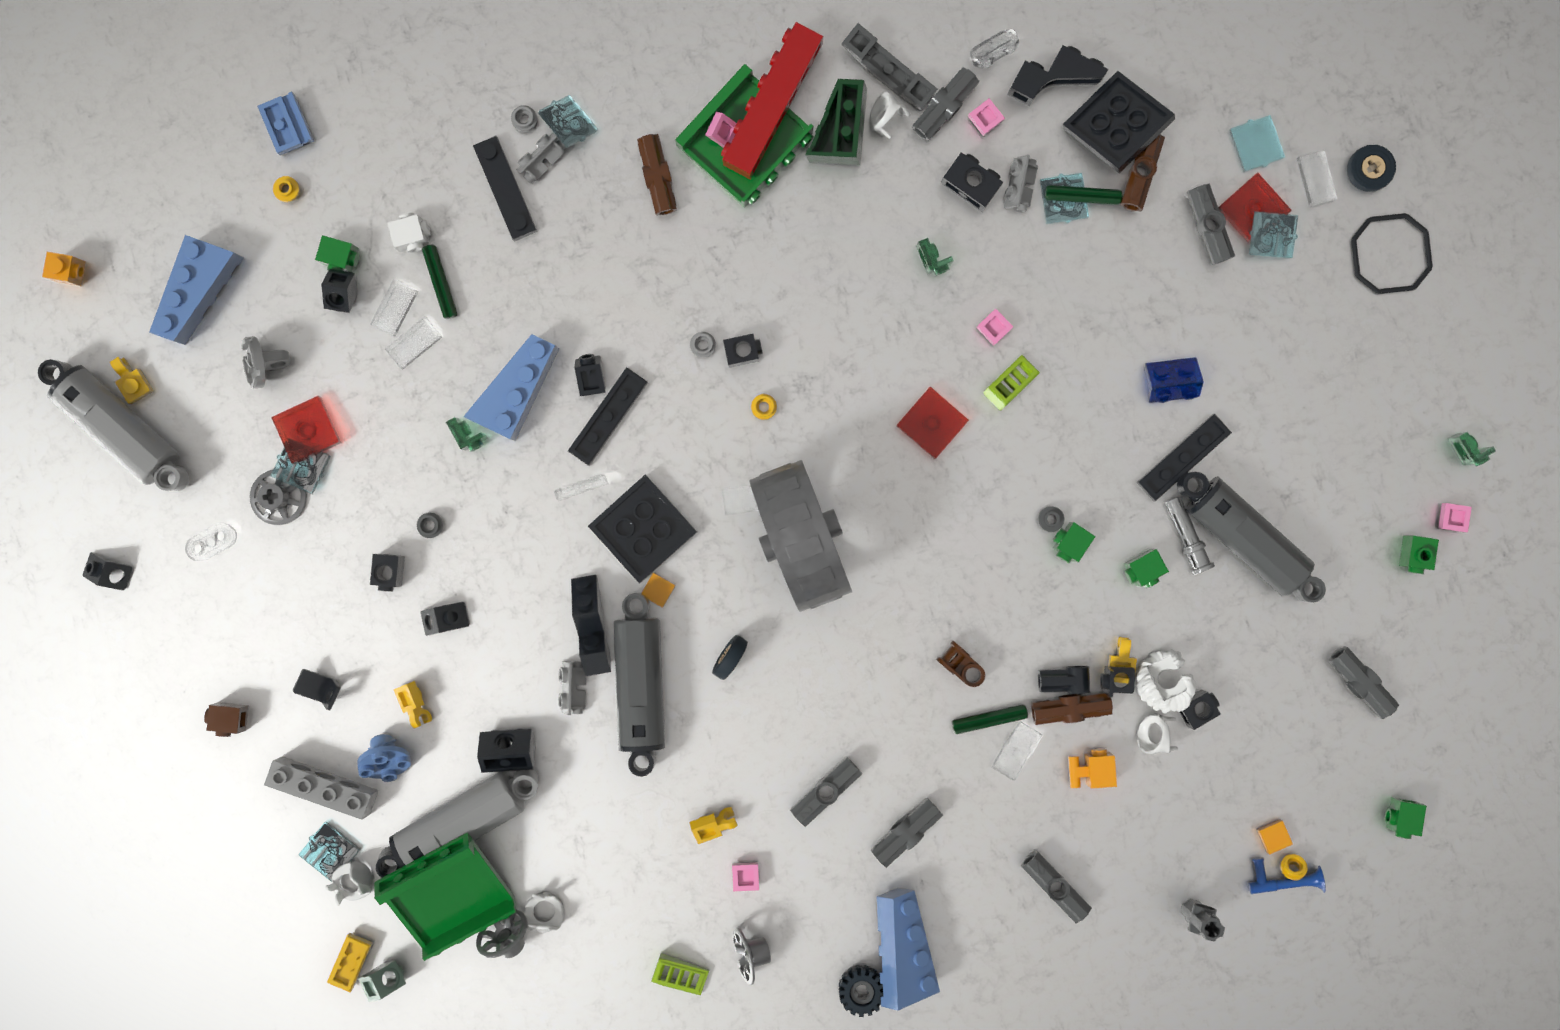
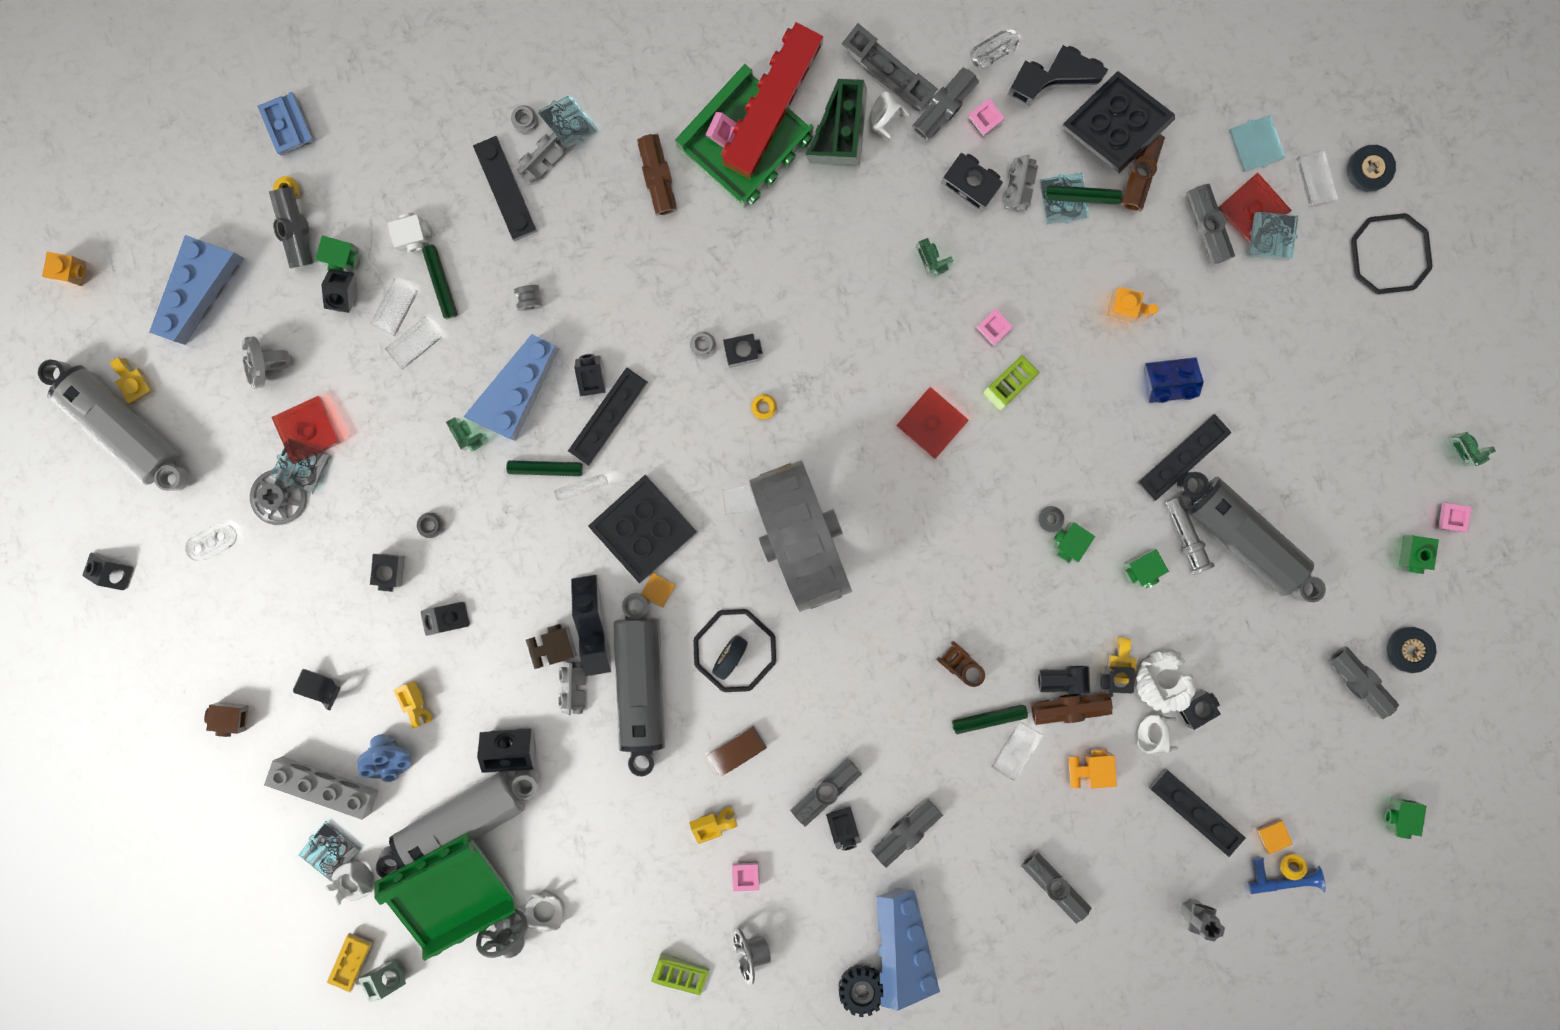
(290, 227): none -> dark grey piece
(528, 297): none -> flat silver wheel
(544, 468): none -> dark green axle
(556, 646): none -> dark brown brick
(736, 751): none -> reddish brown slope
(757, 622): none -> black piece
(843, 829): none -> black bracket
(1128, 304): none -> light orange brick
(1197, 812): none -> black plate
(1423, 656): none -> black bush

